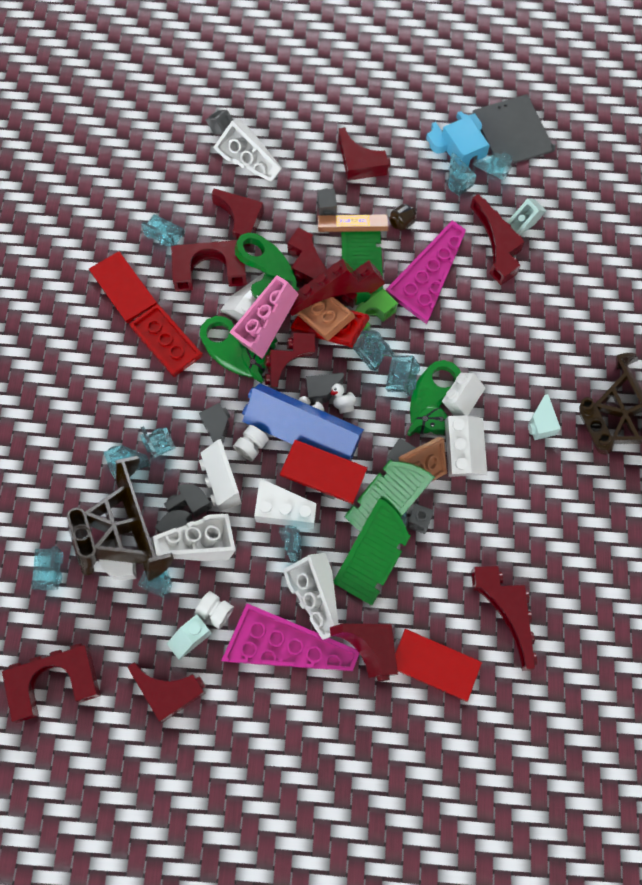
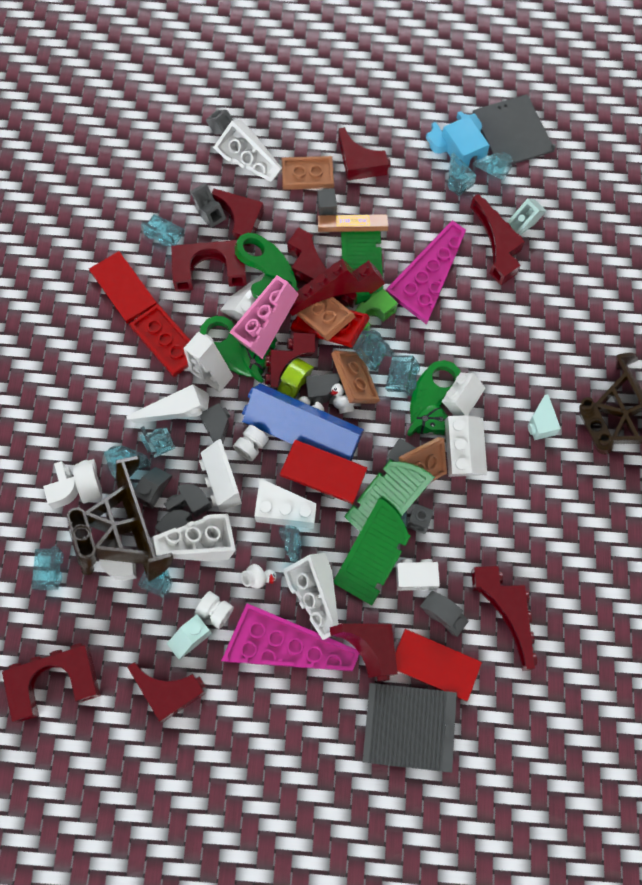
(63, 491): none -> white brick
(87, 481): none -> white brick
(152, 486): none -> dark grey slope
(182, 404): none -> white wedge
(206, 205): none -> dark grey brick
(207, 362): none -> white wedge
(256, 577): none -> white animal
(294, 377): none -> lime brick
(307, 172): none -> nougat tile
(355, 377): none -> nougat tile
(402, 217): dark brown head -> none
(409, 727): none -> dark grey door
(417, 575): none -> white brick
(445, 611): none -> dark grey brick

